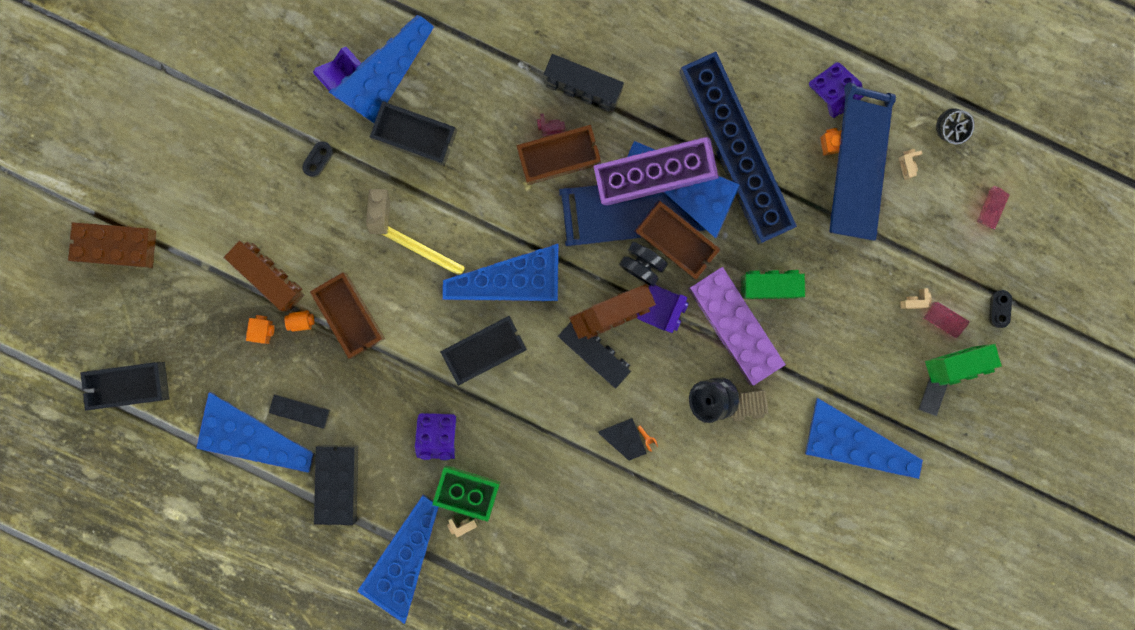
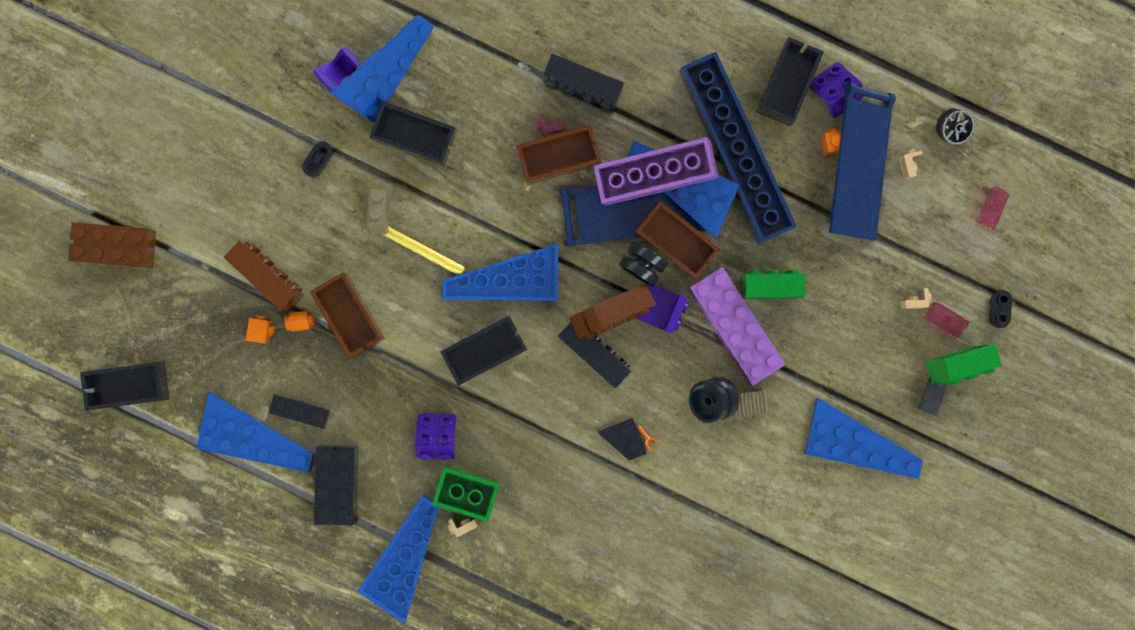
(789, 81): none -> black piece

